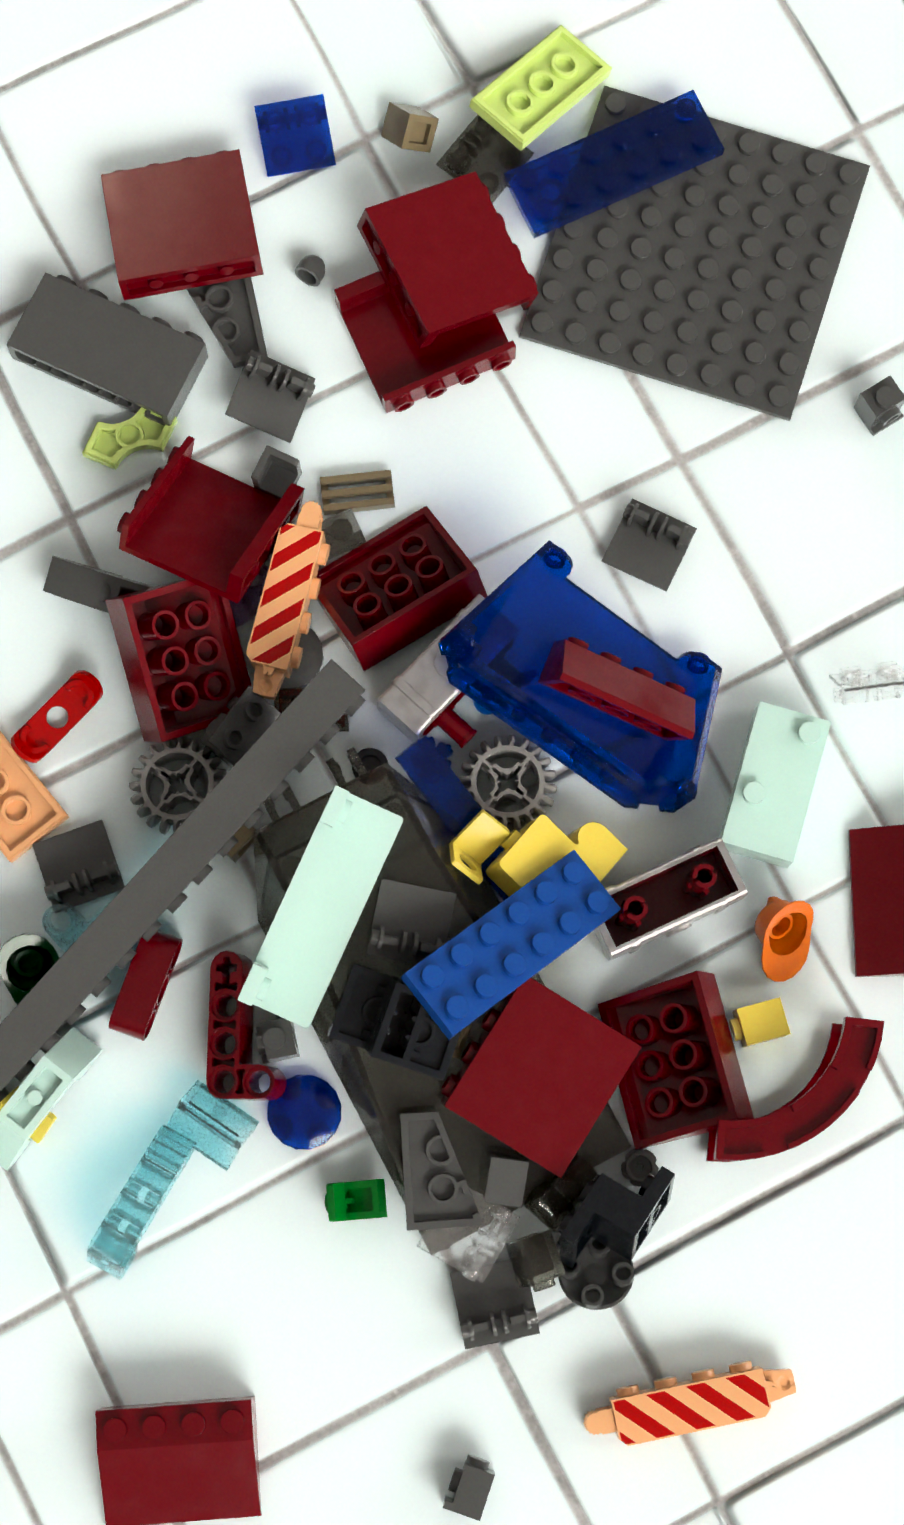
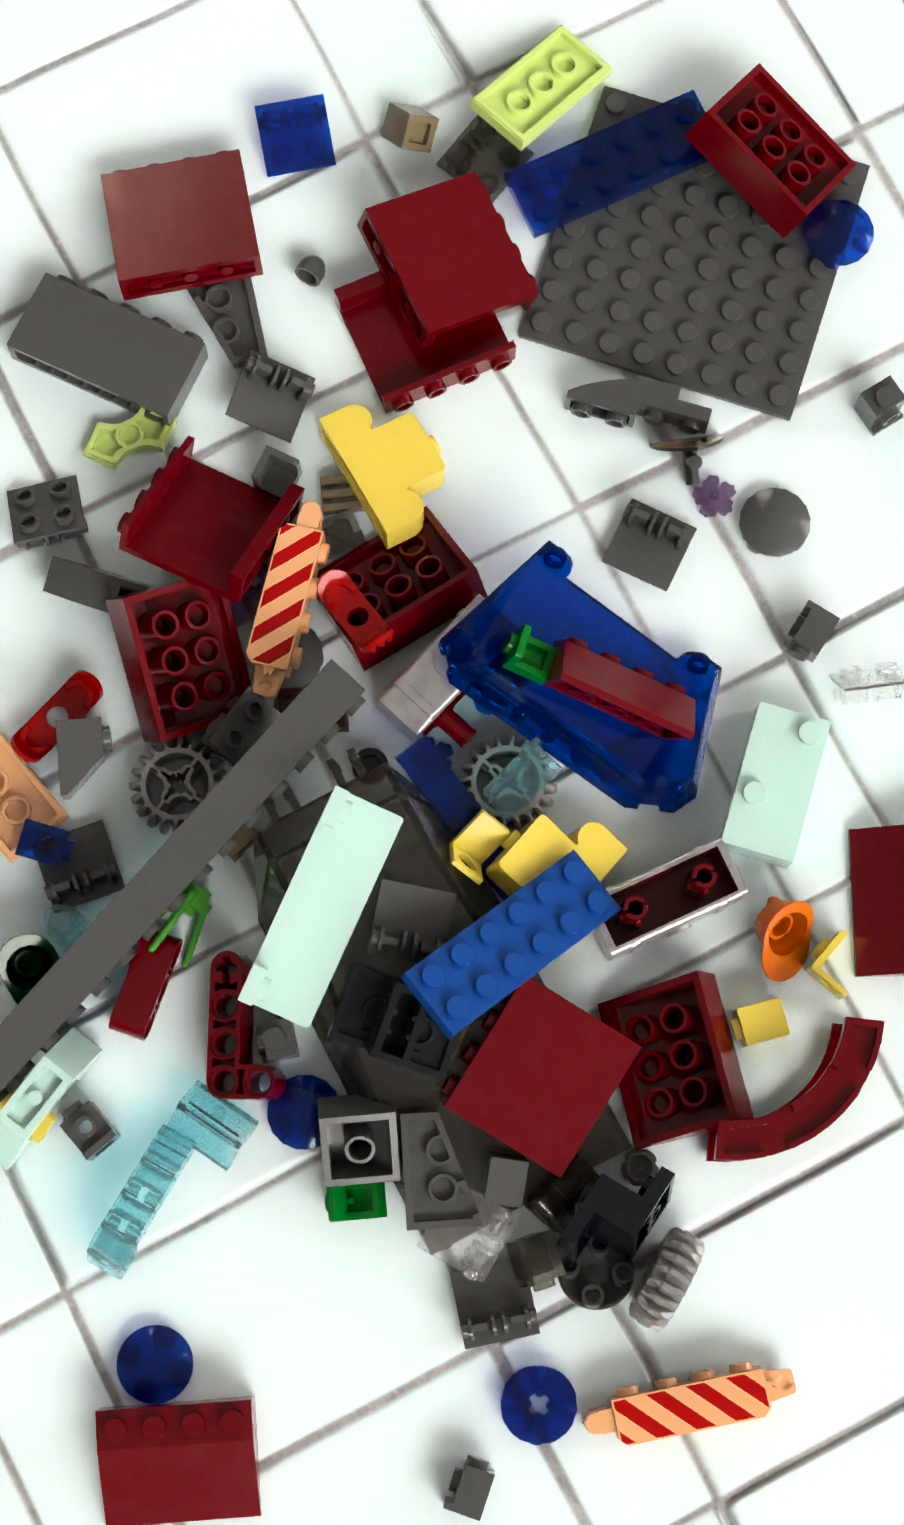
(30, 840): none -> clear blue brick
(45, 512): none -> dark grey hinge
(80, 752): none -> dark grey slope
(102, 1133): none -> dark grey brick
(154, 1364): none -> clear blue dish
(195, 903): none -> bright green plant
(344, 598): none -> red piece
(357, 1141): none -> dark grey slope
(385, 468): none -> light yellow brick
(521, 780): none -> clear light blue panel
(528, 655): none -> green bracket
(561, 1407): none -> clear blue plate
(623, 399): none -> dark grey slope
(666, 1279): none -> light grey gear
(689, 449): none -> shield
(713, 497): none -> clear purple plant
(770, 150): none -> dark red slope
(774, 522): none -> dark grey dish
(811, 633): none -> dark grey brick
(821, 953): none -> light yellow bracket
(838, 233): none -> clear blue dish

